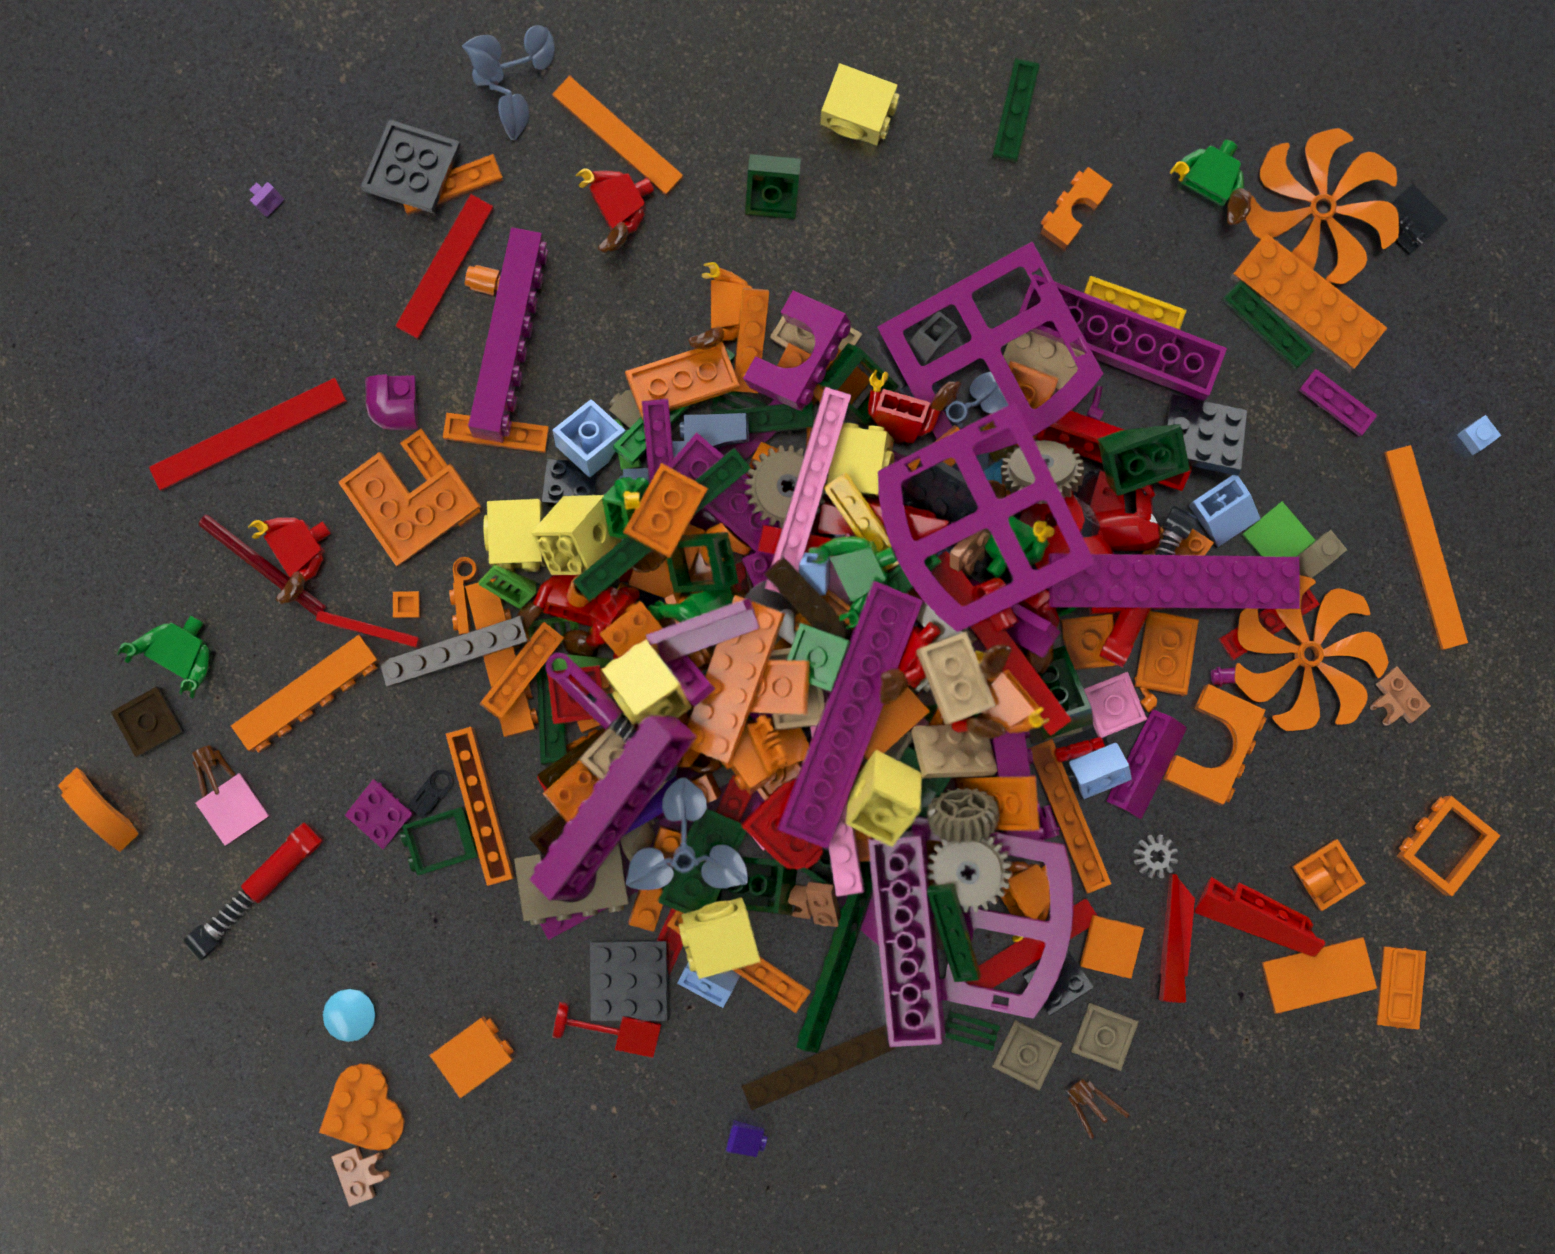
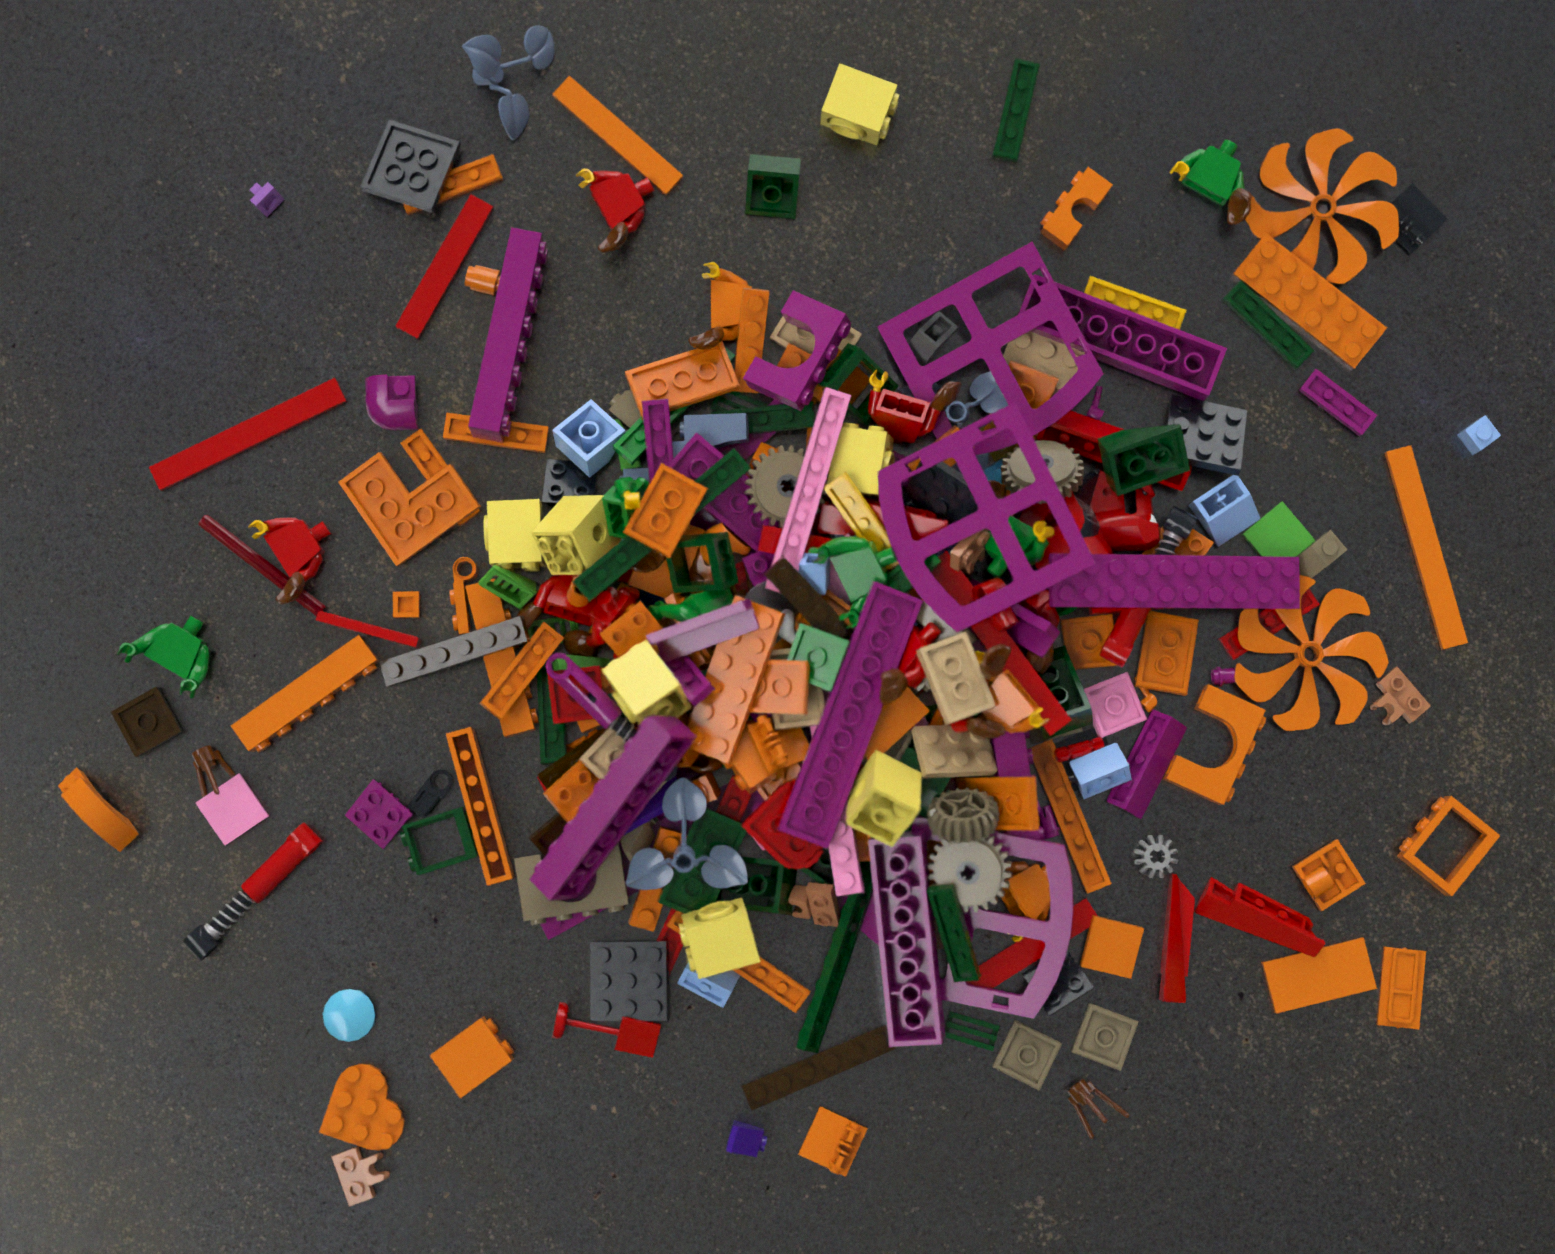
(832, 1141): none -> orange hinge

